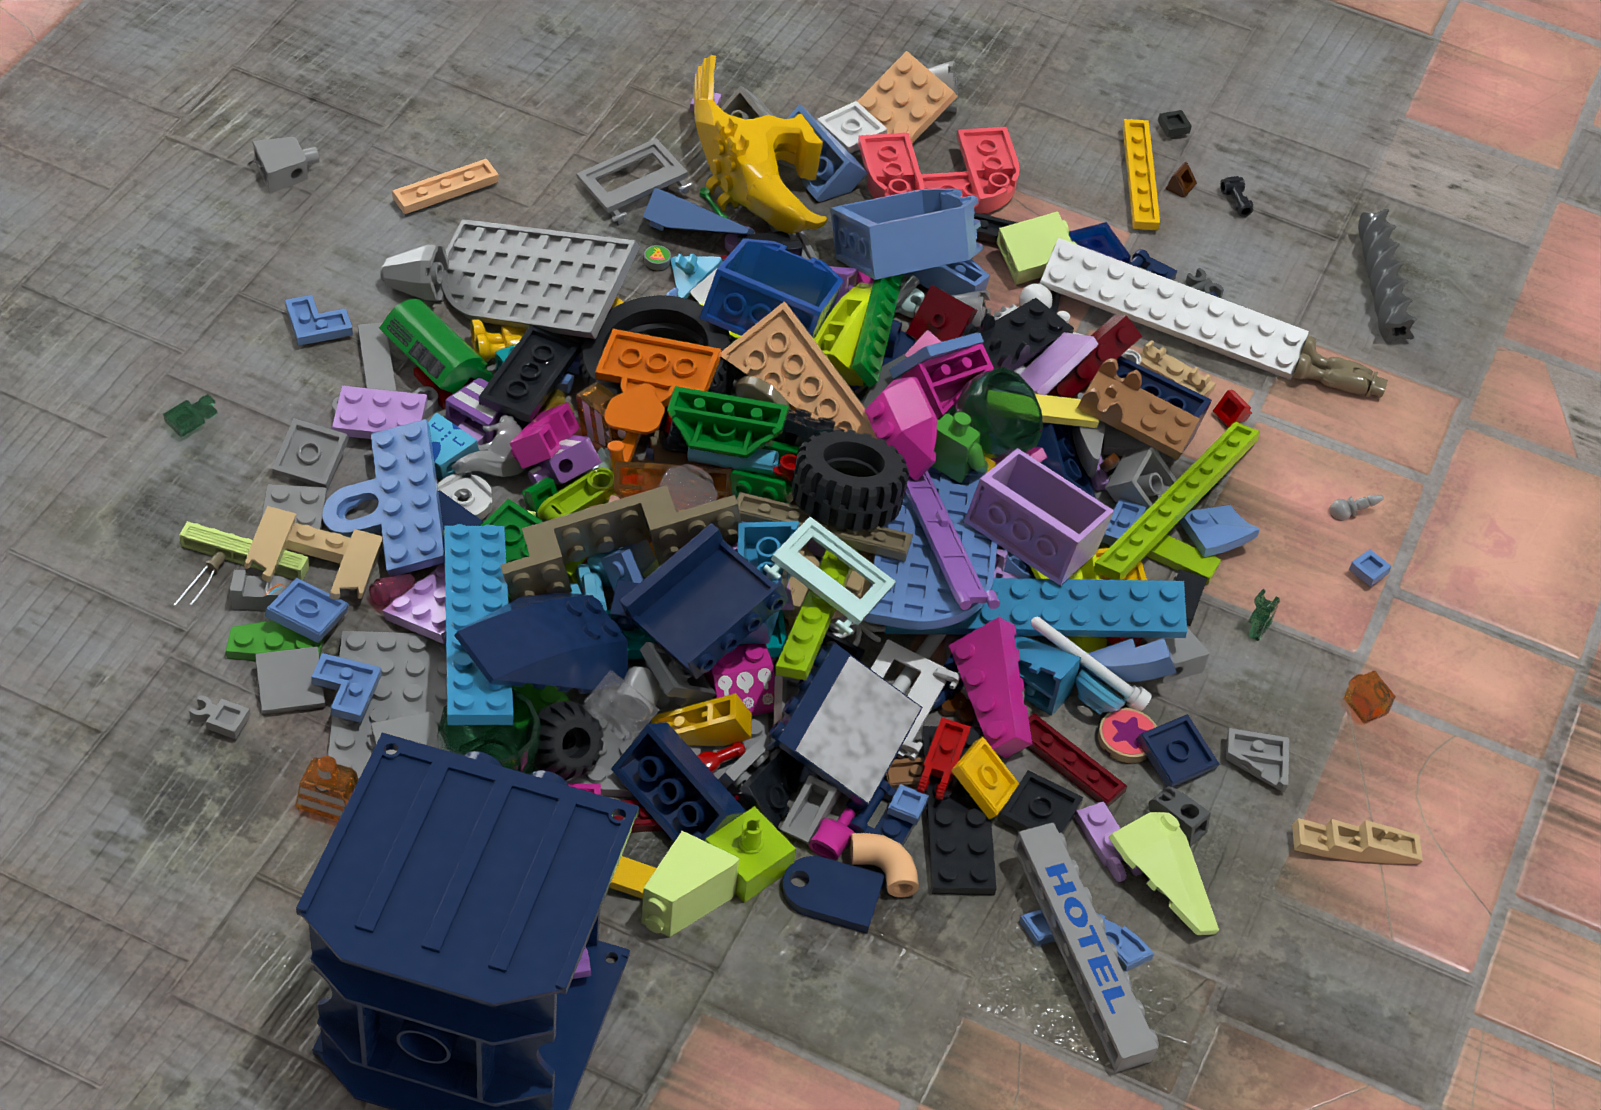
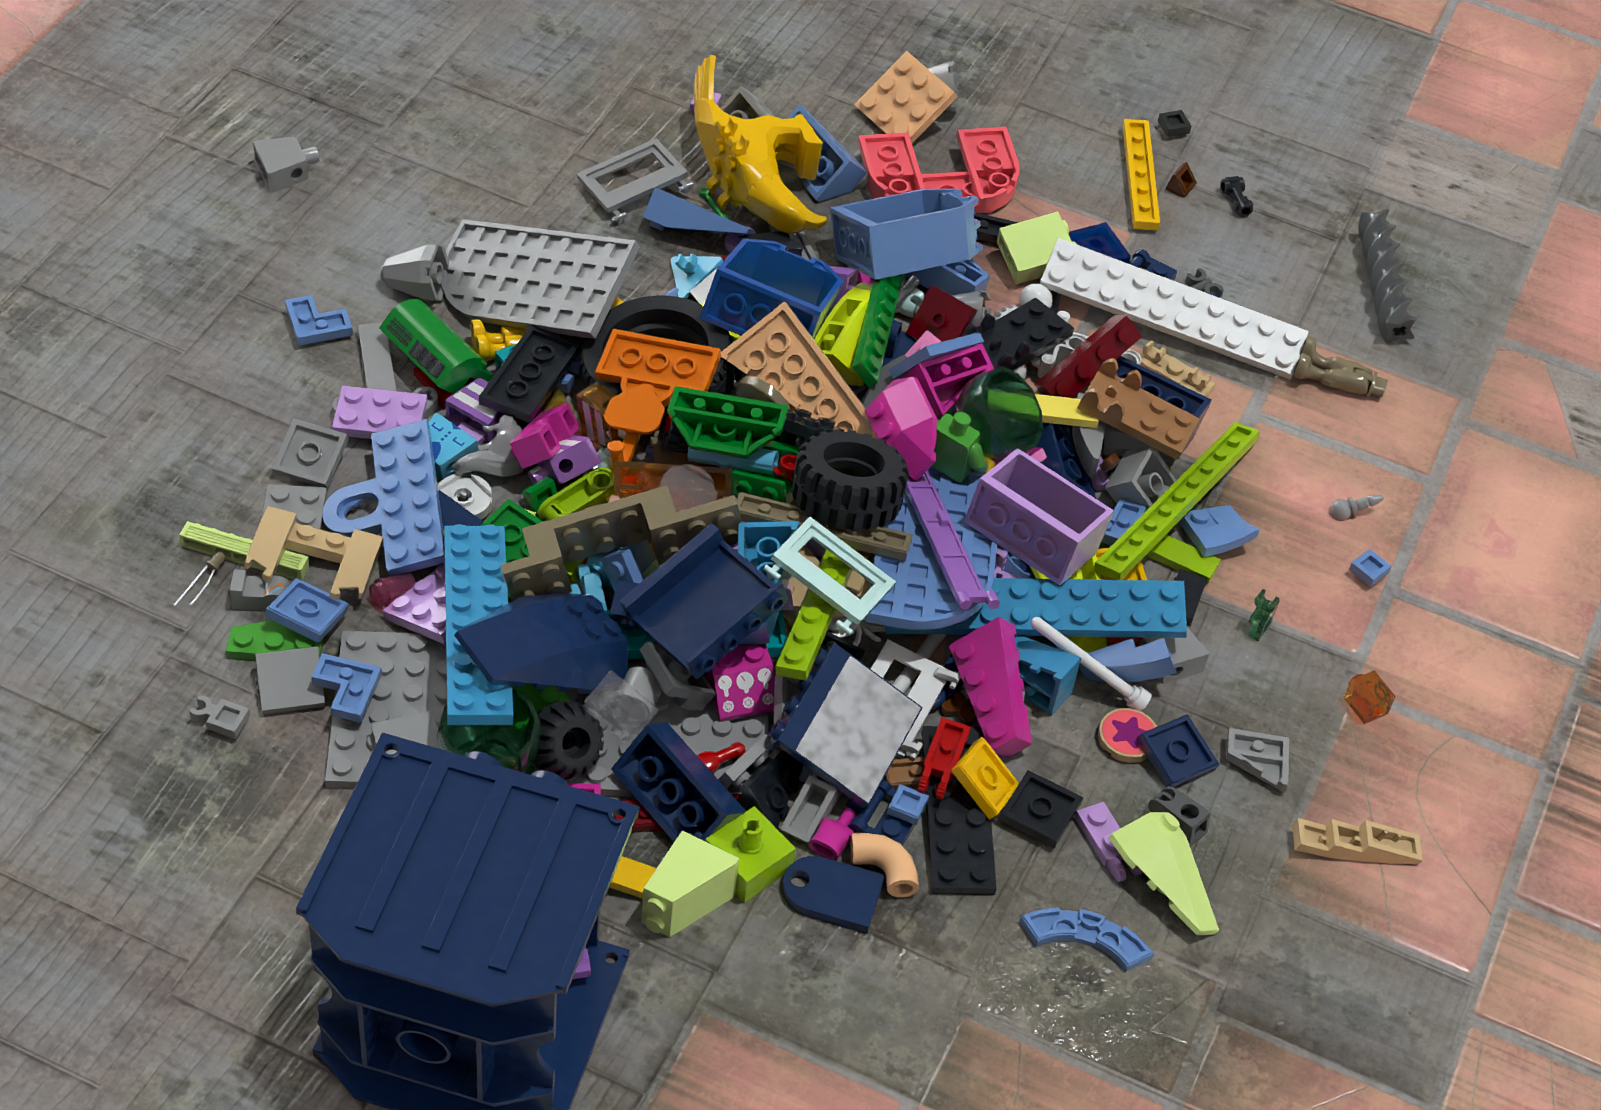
(188, 416): clear green plate -> none
(326, 788): clear orange torso -> none
(445, 186): light nougat plate -> none
(657, 257): tile -> none
(710, 722): yellow slope -> none
(849, 123): white plate -> none
(1057, 361): lavender tile -> none
(1074, 763): dark red tile -> none
(1086, 948): light grey brick -> none
(1097, 694): medium azure piece -> none
(1232, 408): red tile -> none

